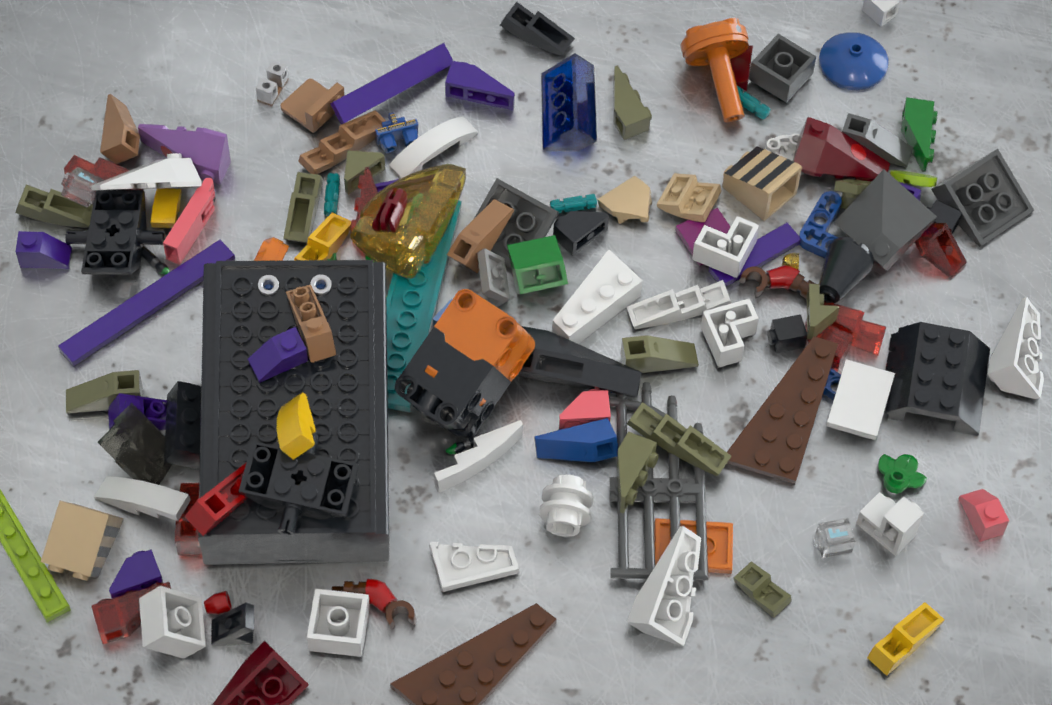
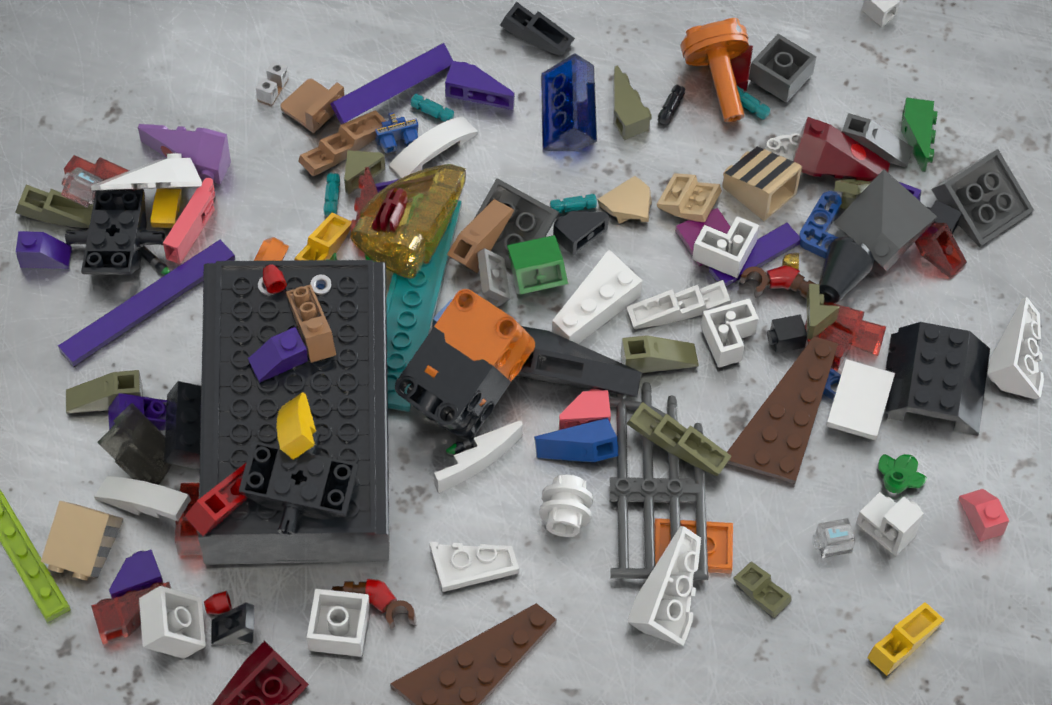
(119, 134): medium nougat slope -> none
(273, 279): none -> red hose
(303, 207): olive slope -> none
(431, 108): none -> teal axle
(633, 462): olive slope -> none
(671, 104): none -> black axle
(850, 68): blue dish -> none
(914, 178): lime tile -> none

